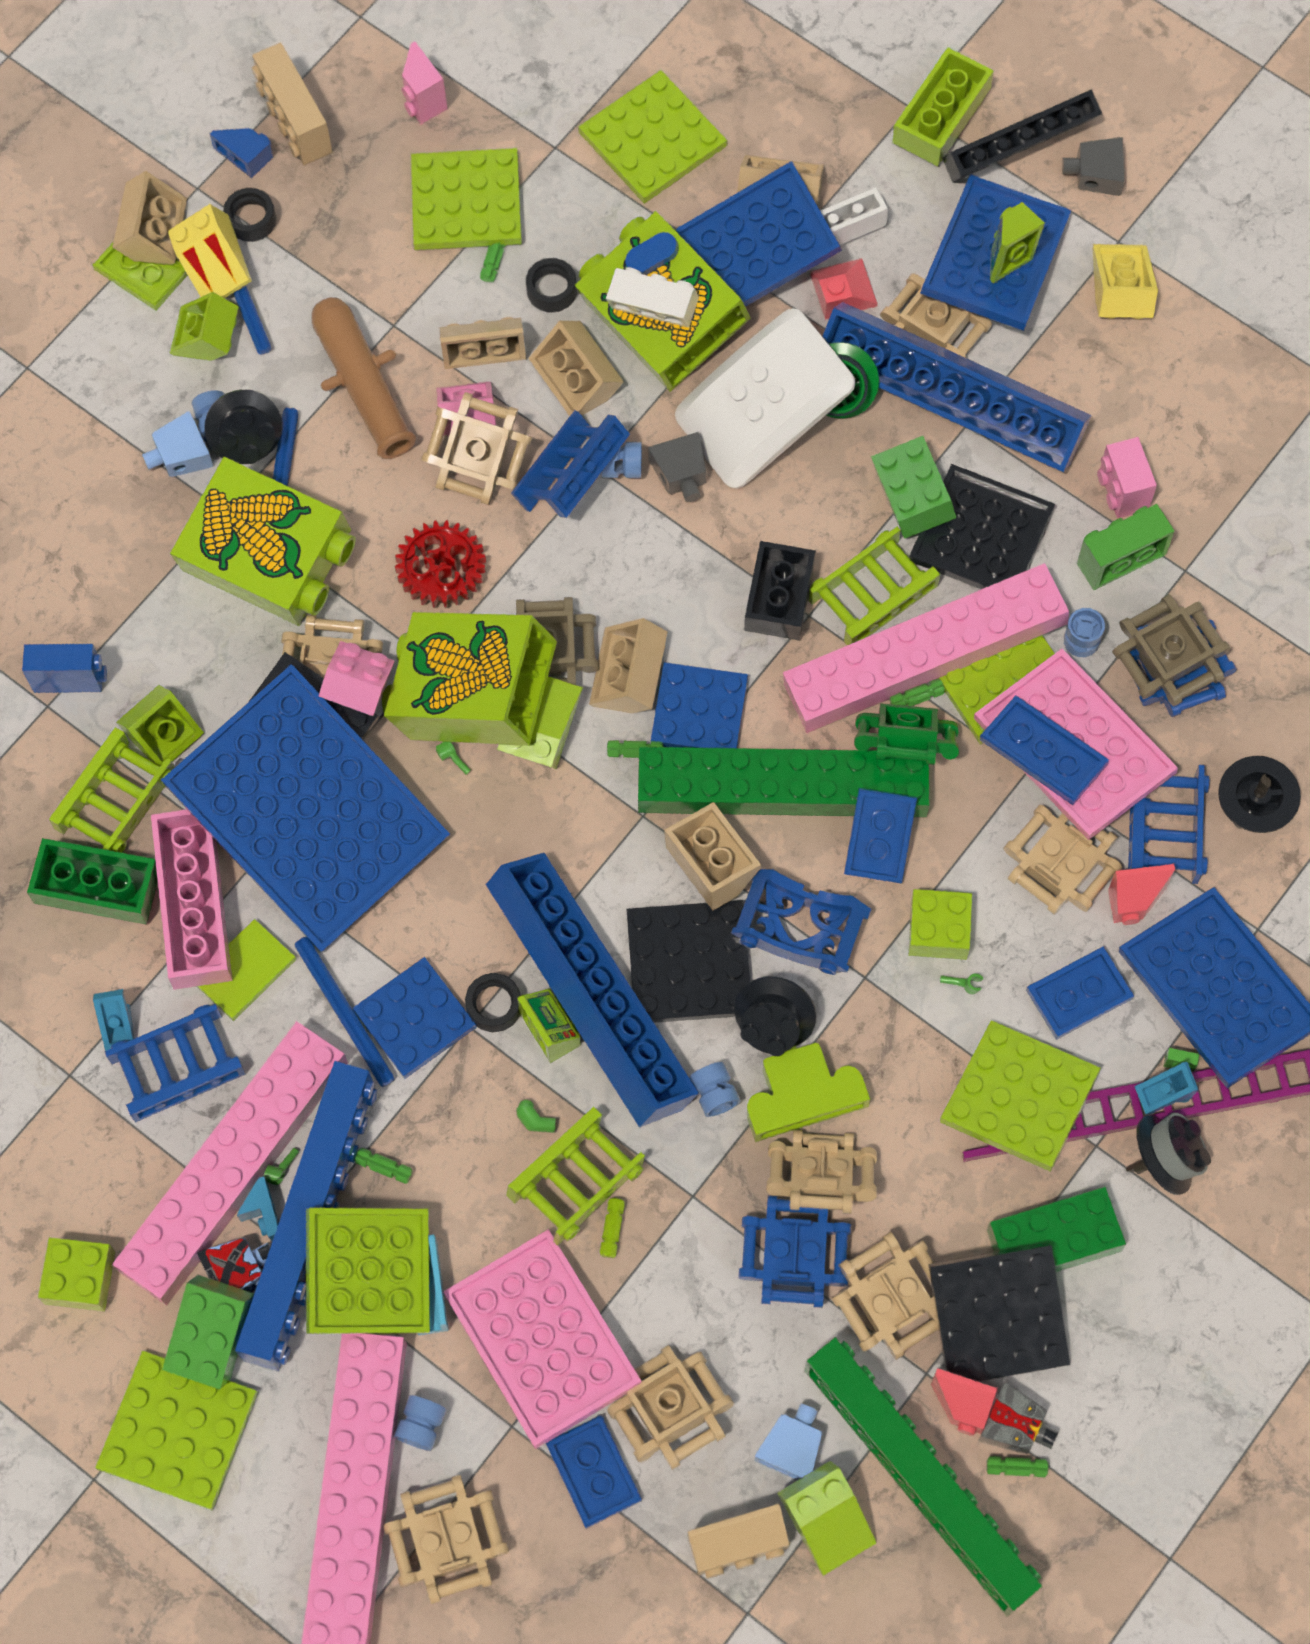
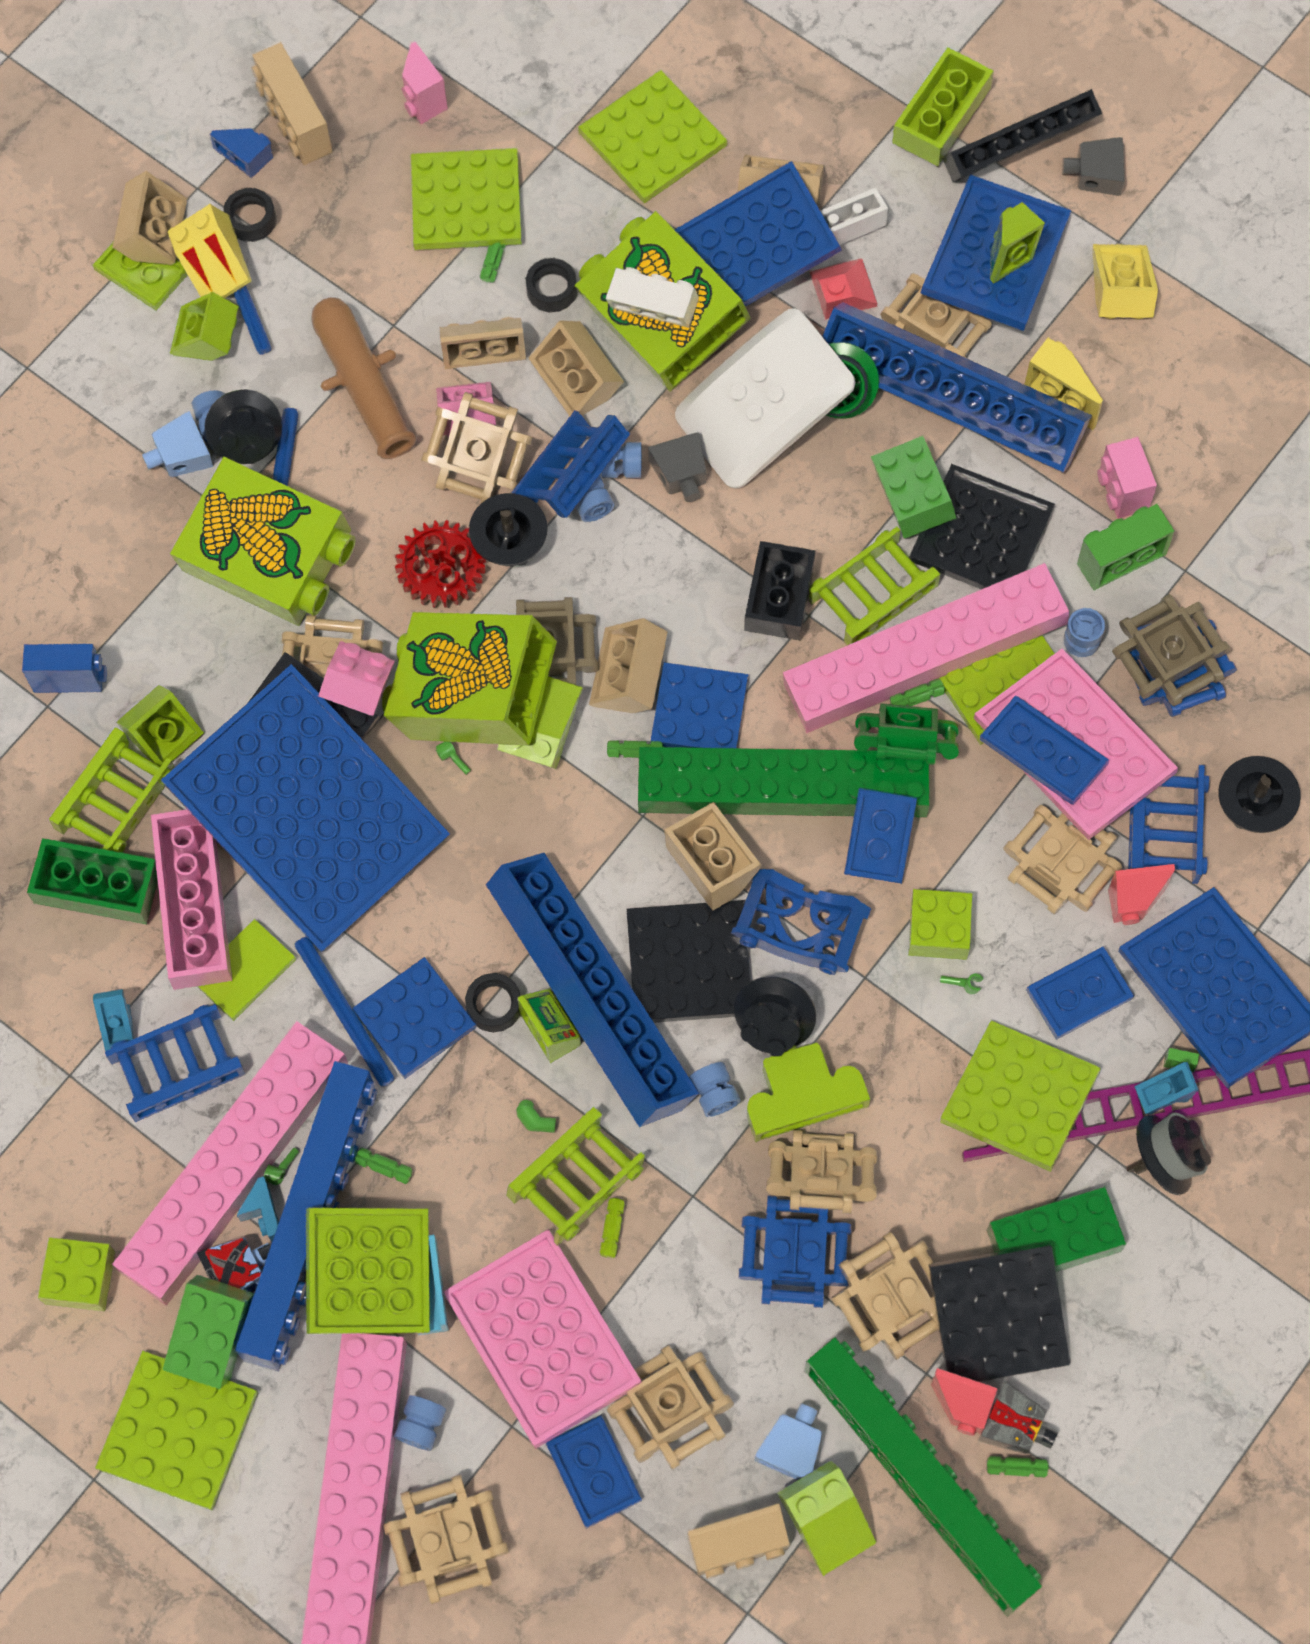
(508, 529): none -> black piece
(595, 502): none -> medium blue wheel
(652, 253): blue tile -> none
(1059, 375): none -> light yellow slope

